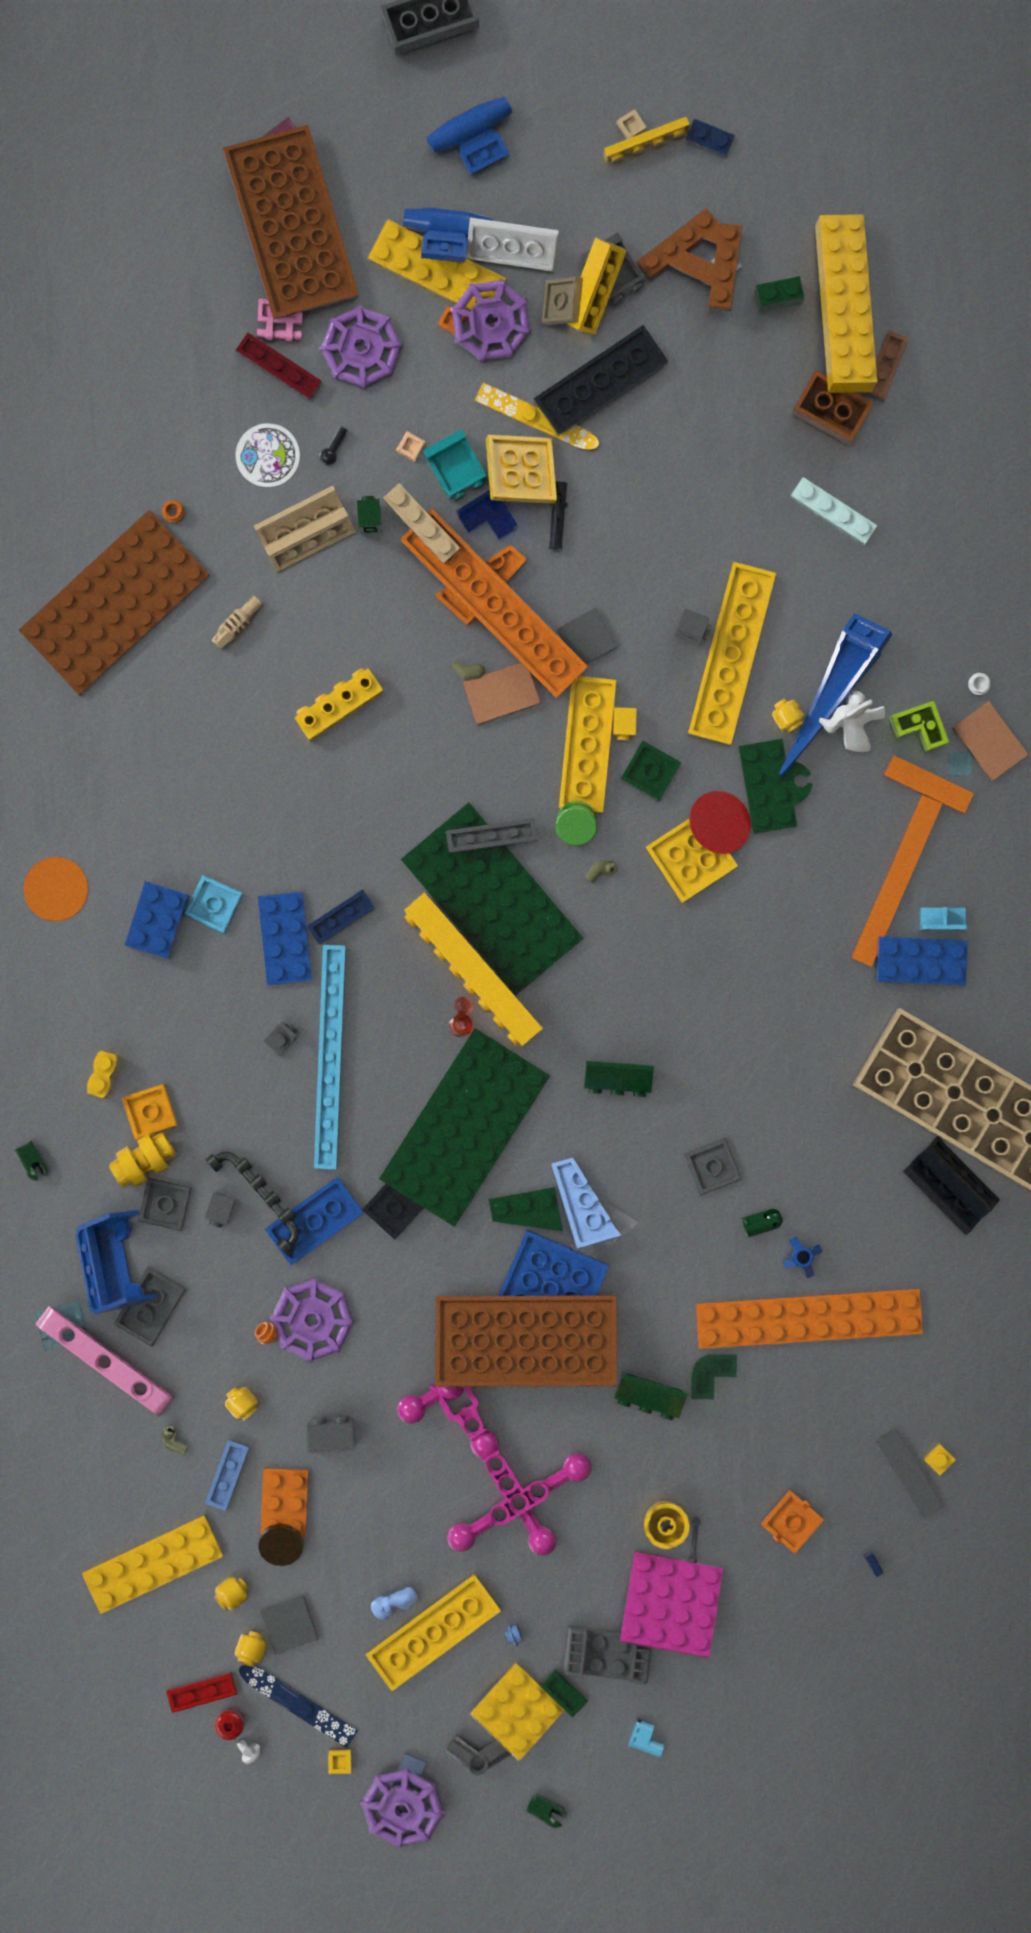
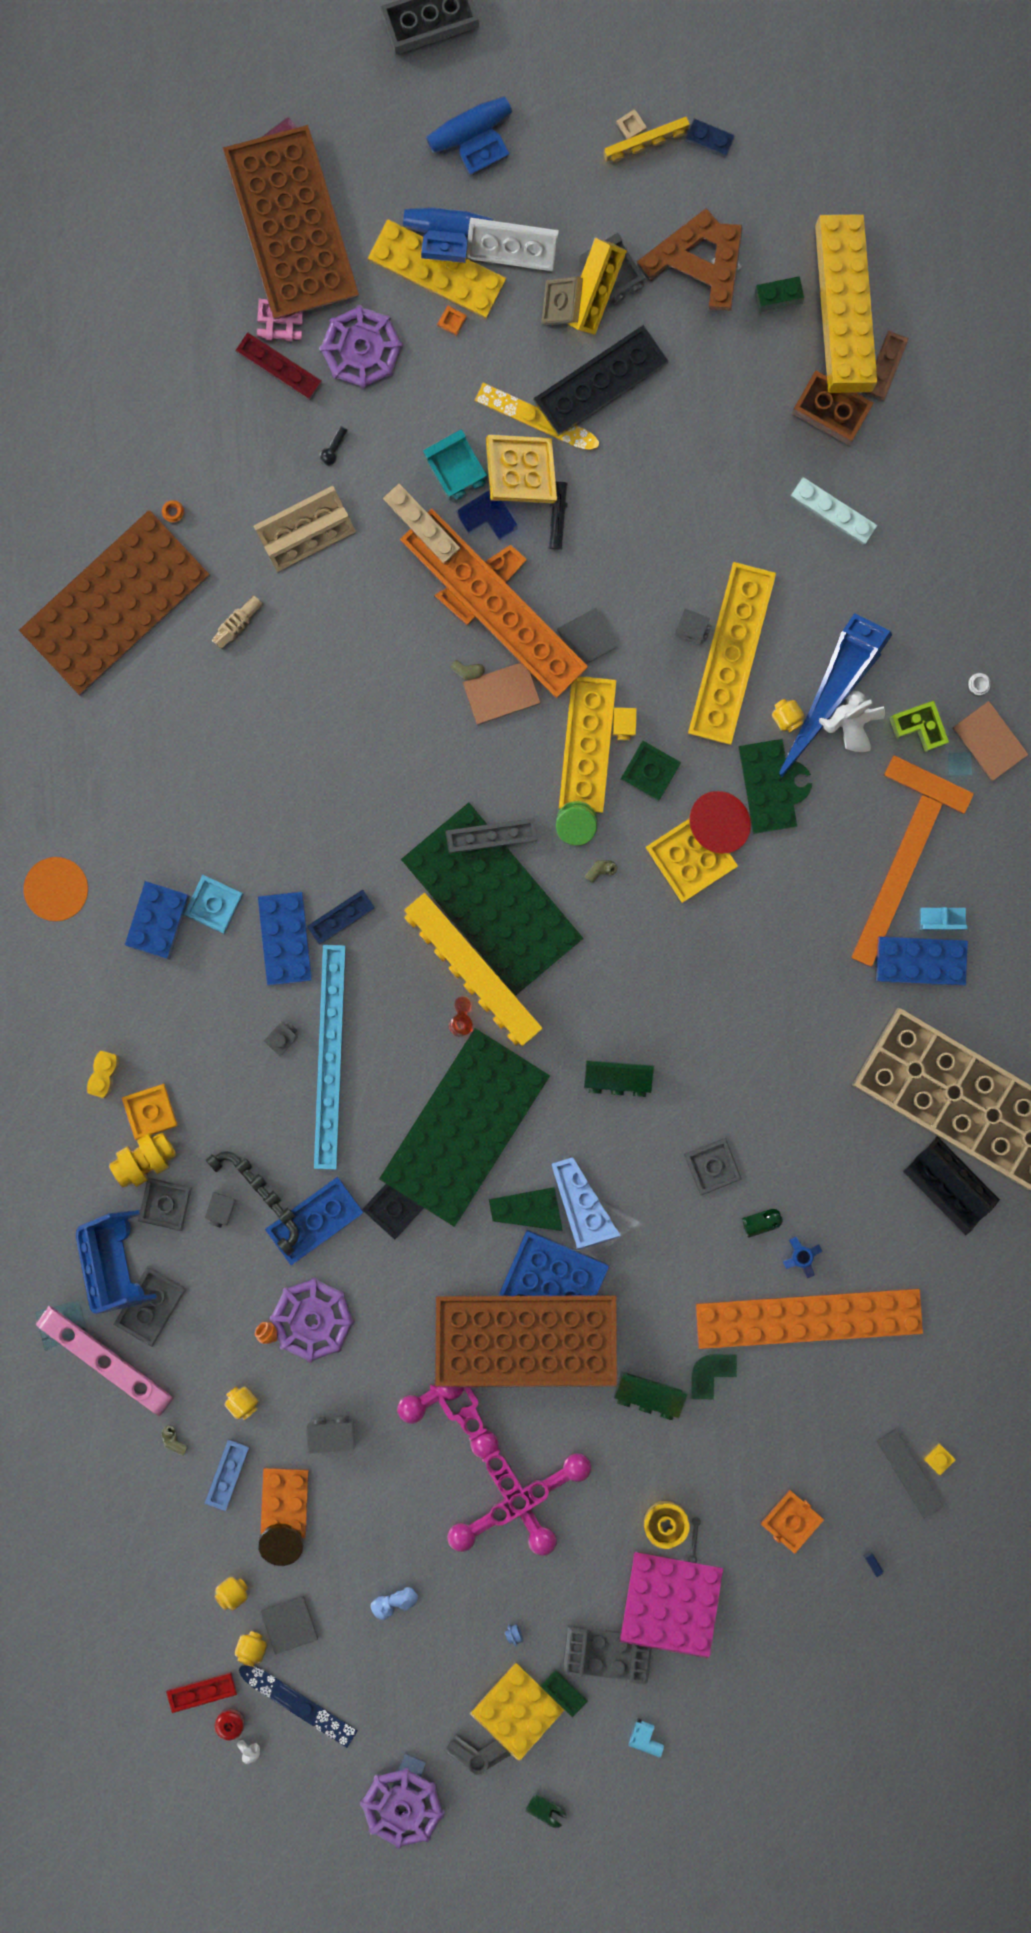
(30, 1159): dark green piece -> none
(152, 1564): yellow plate -> none
(267, 455): sticker -> none
(338, 704): yellow brick -> none
(339, 1761): yellow plate -> none
(369, 515): dark green brick -> none
(411, 446): light nougat tile -> none
(433, 1632): yellow plate -> none
(499, 310): medium lavender plate -> none

